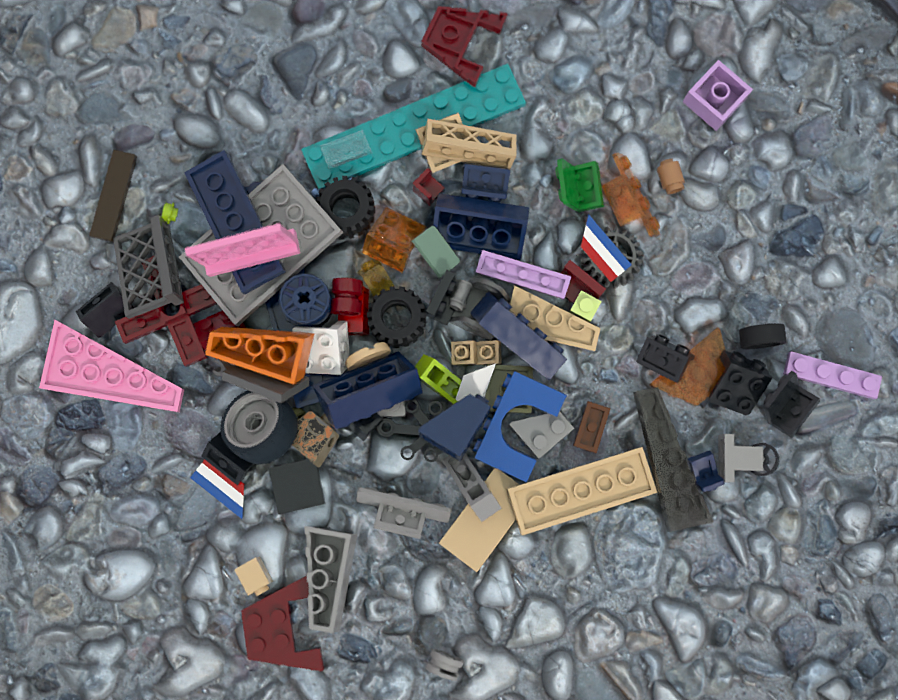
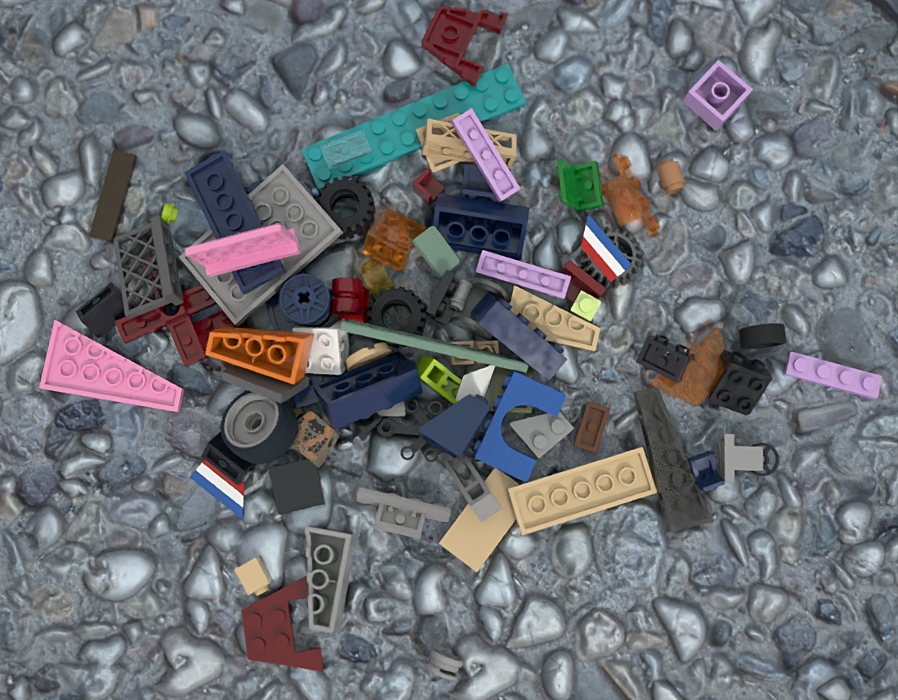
(433, 345): none -> sand green tile
(485, 155): none -> lavender plate
(789, 405): black bracket -> none

